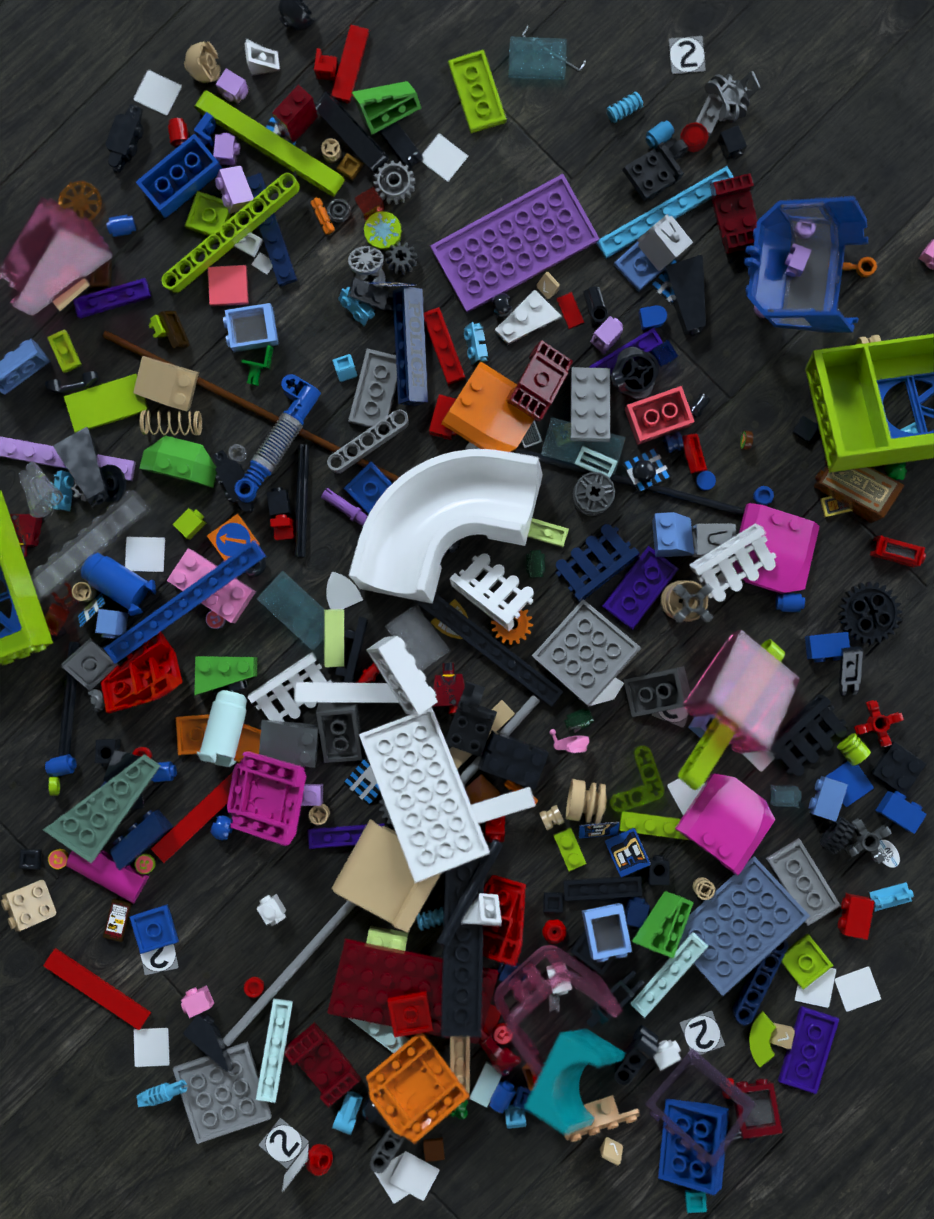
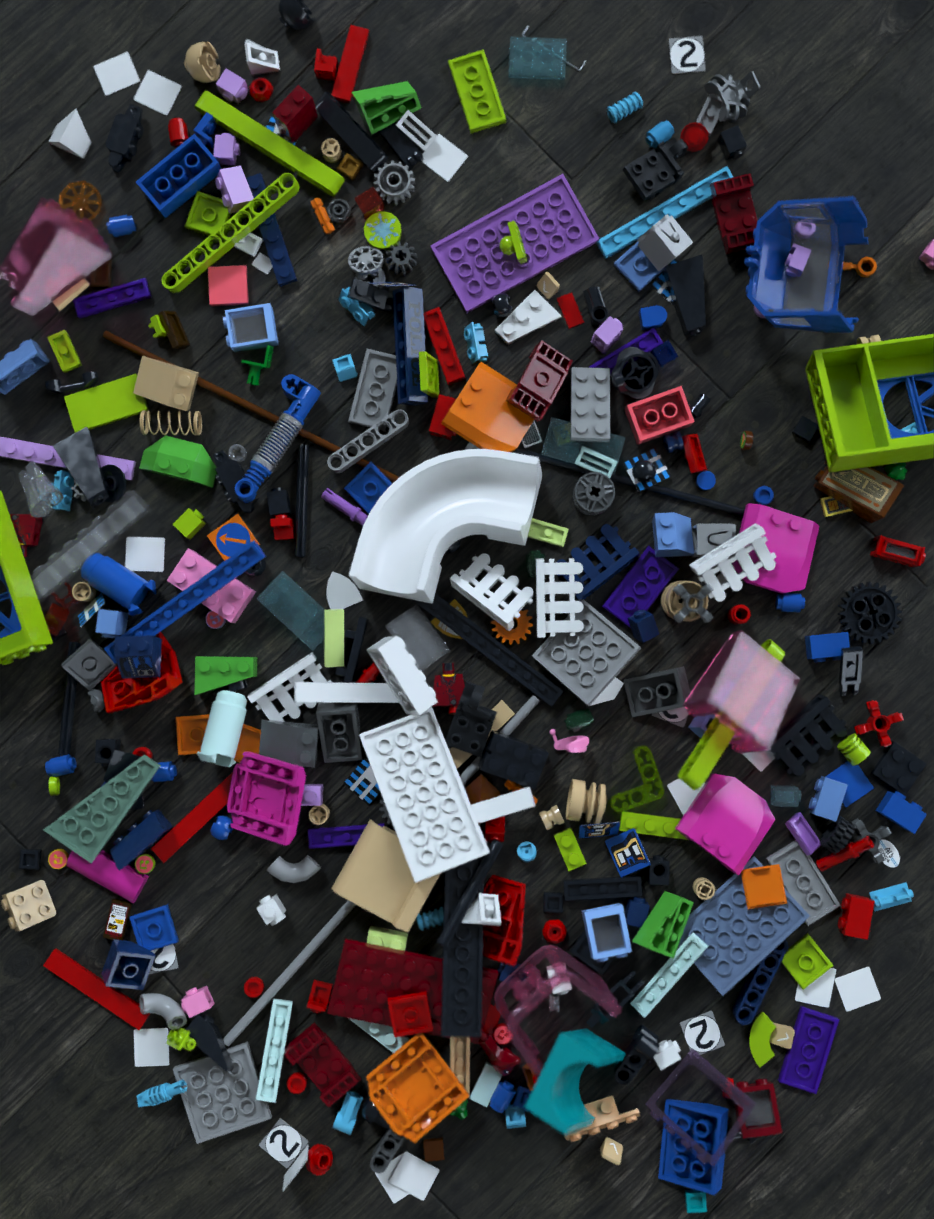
(71, 135): none -> white slope
(116, 73): none -> white sticker
(127, 965): none -> dark blue slope
(138, 656): none -> dark blue slope
(165, 1007): none -> light grey cylinder
(179, 1038): none -> lime hinge
(265, 93): none -> red plate
(294, 872): none -> light grey cylinder
(297, 1083): none -> red tile
(319, 996): none -> red bracket
(428, 141): none -> white tile
(429, 374): none -> lime tile
(513, 243): none -> lime tile
(526, 851): none -> medium azure tile
(572, 587): none -> white fence
(643, 625): none -> dark blue brick
(744, 614): none -> red brick
(763, 886): none -> orange piece
(803, 833): none -> medium lavender tile
(846, 853): none -> red pin

